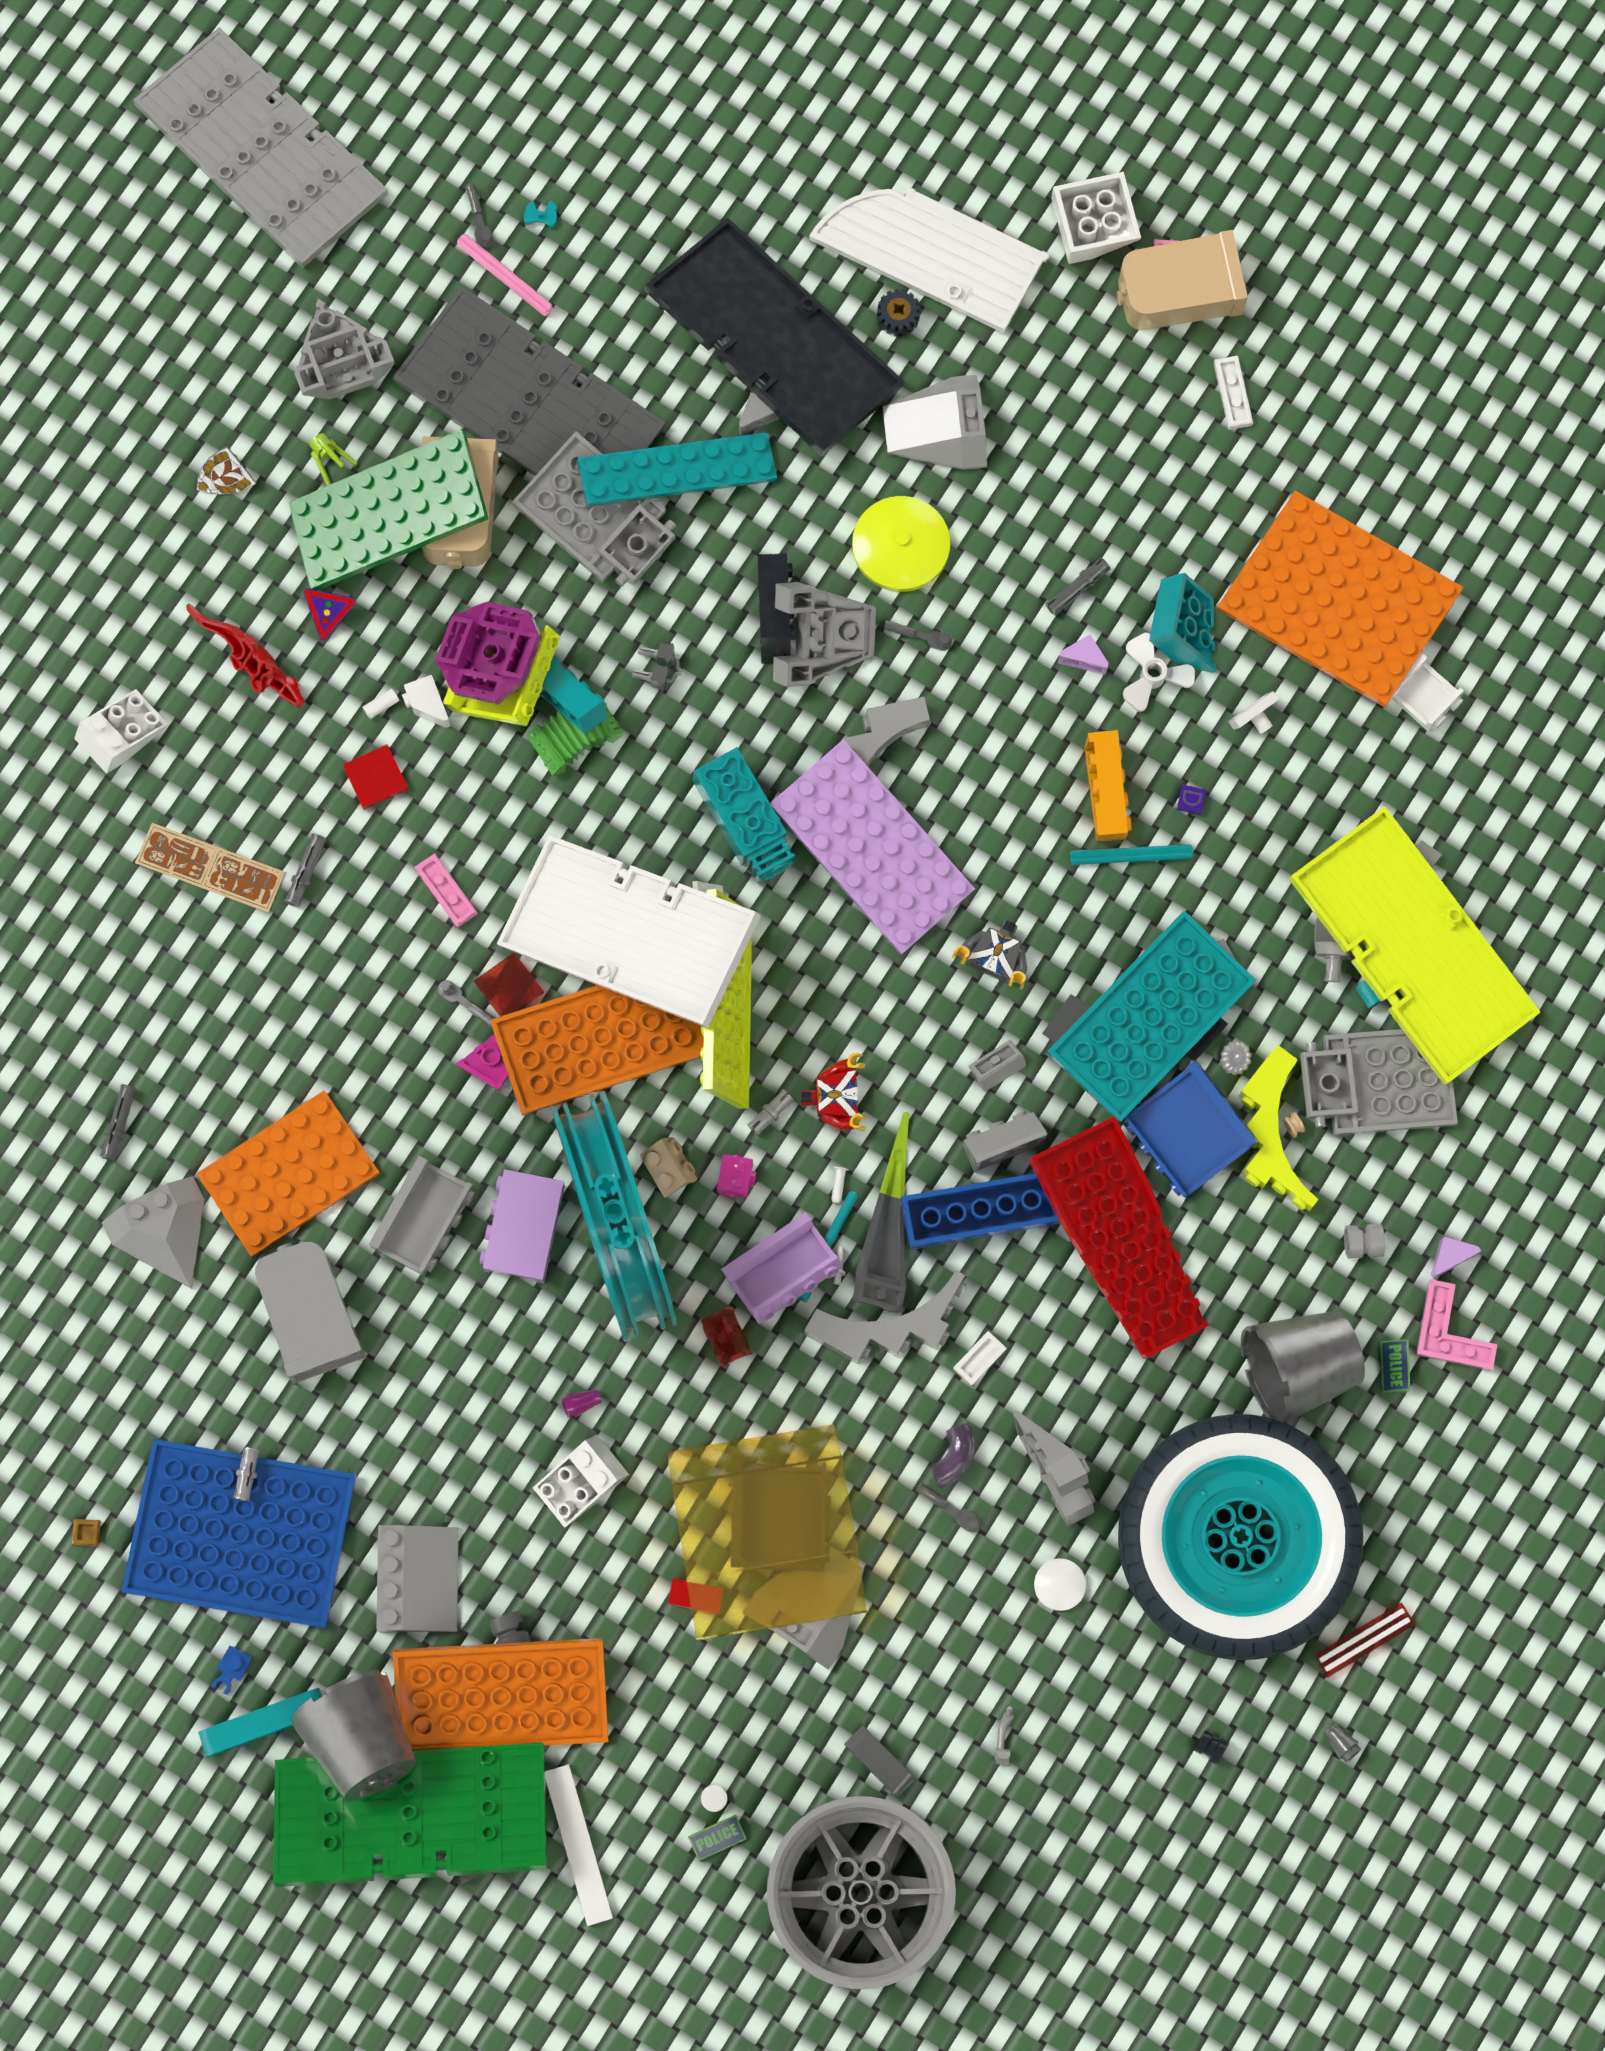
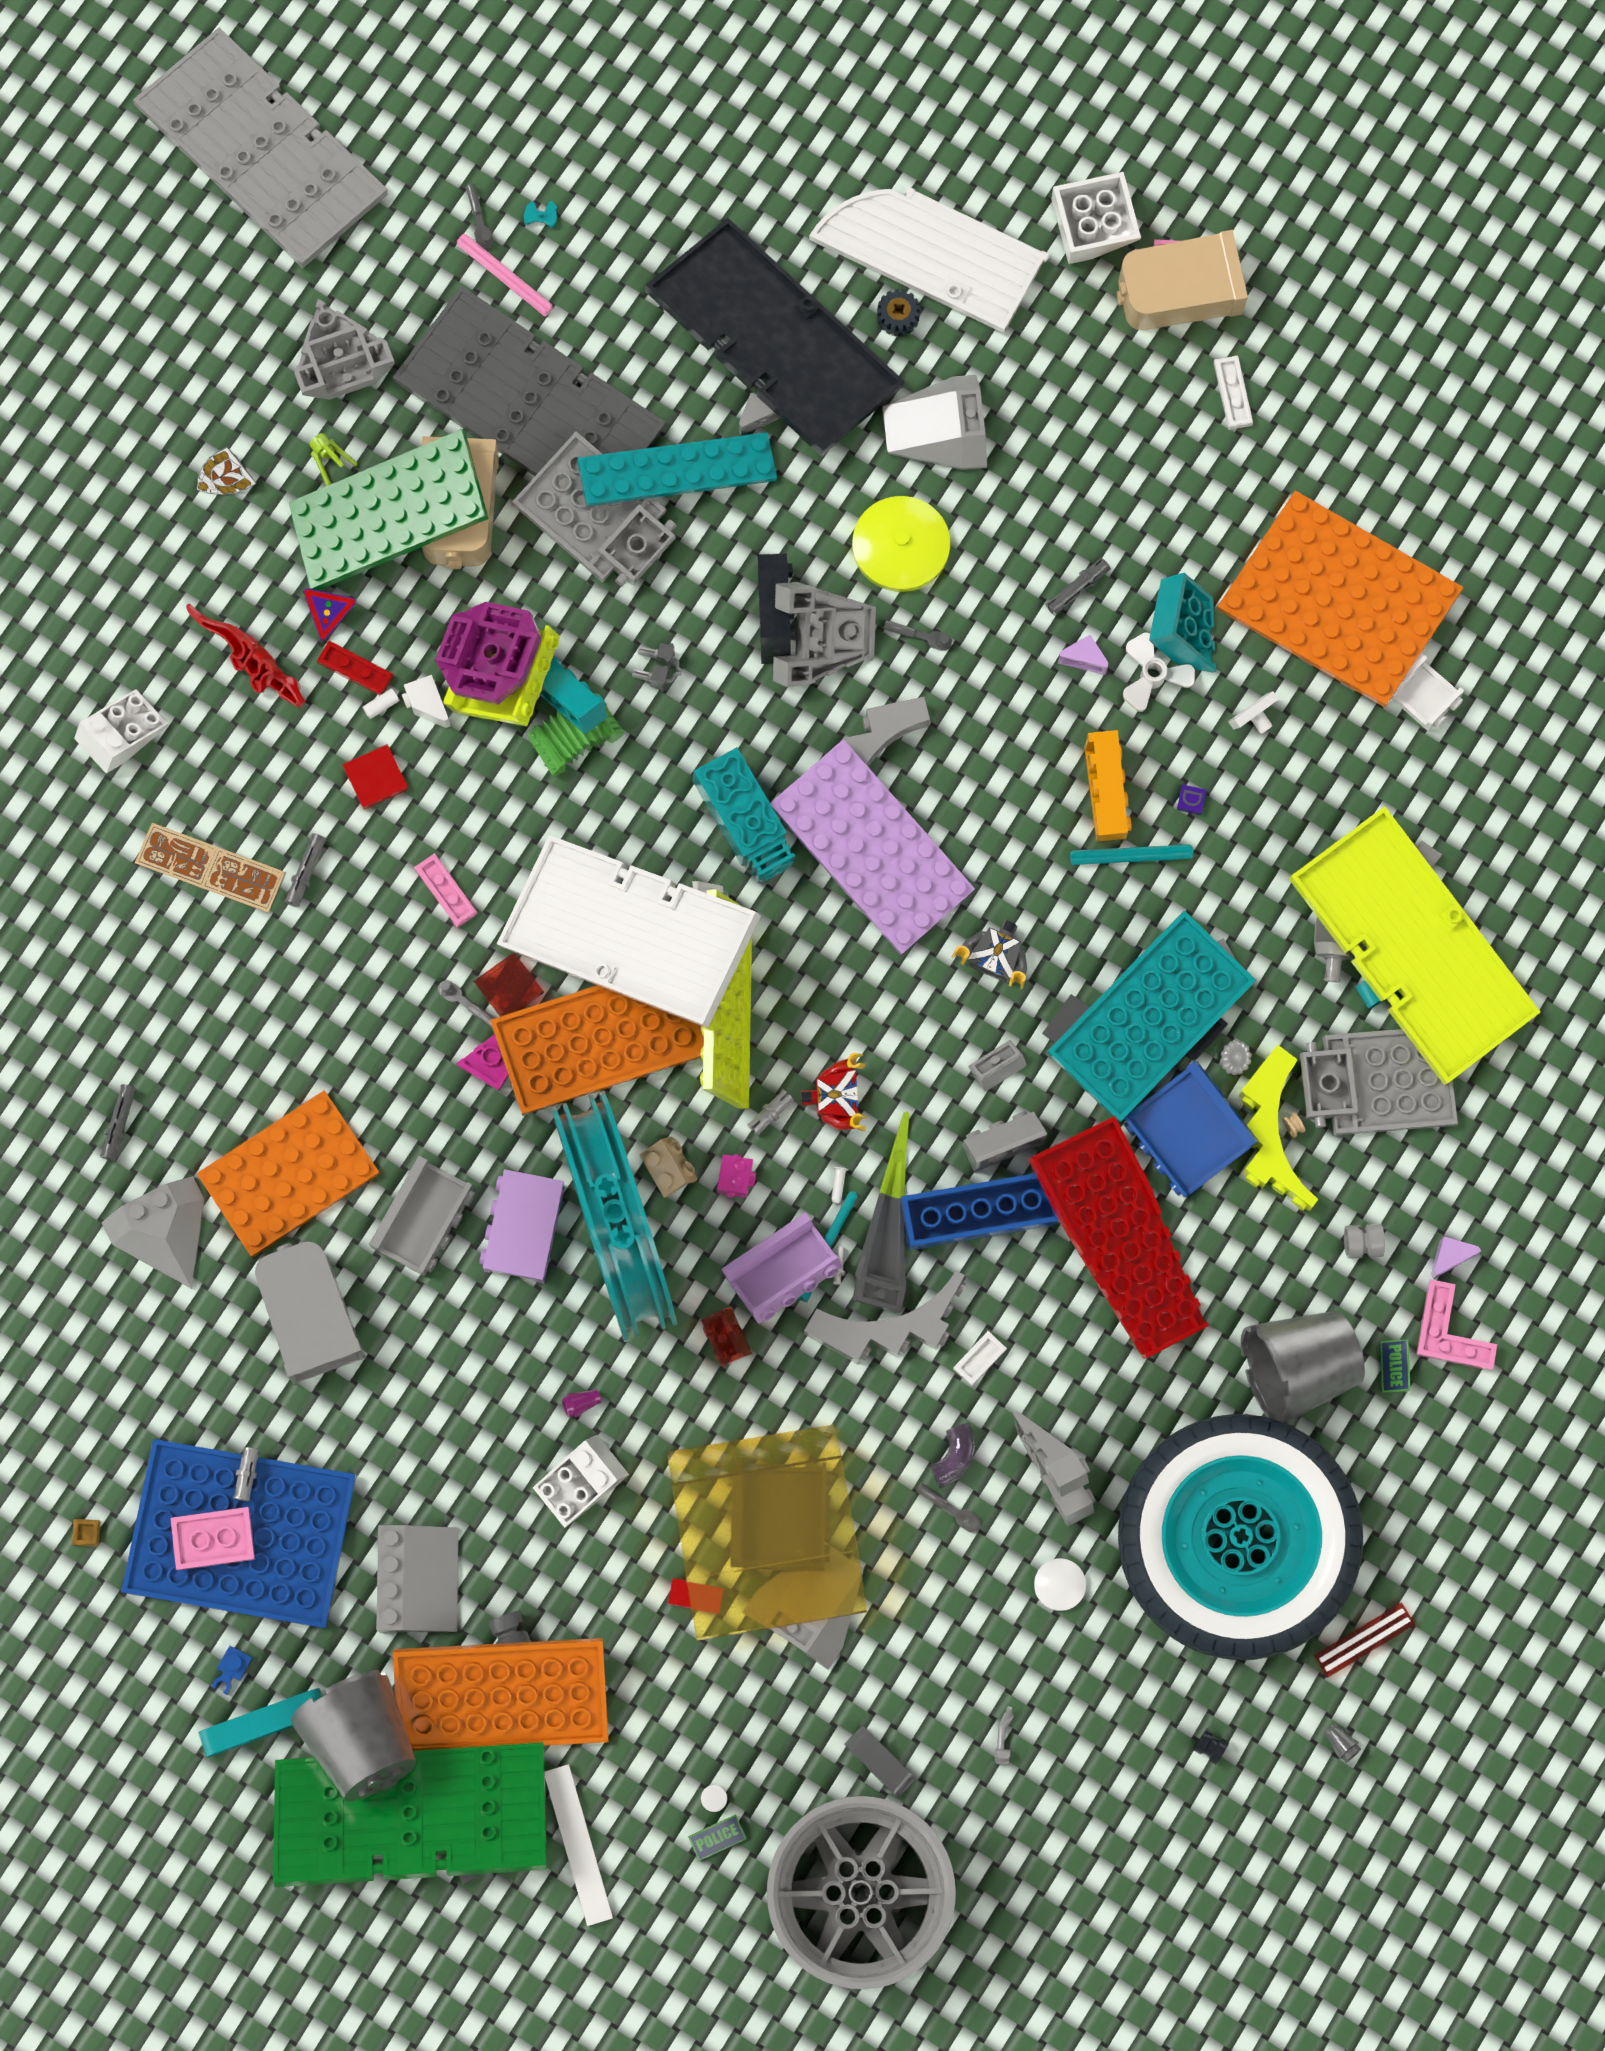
(212, 1538): none -> bright pink plate
(355, 668): none -> red tile

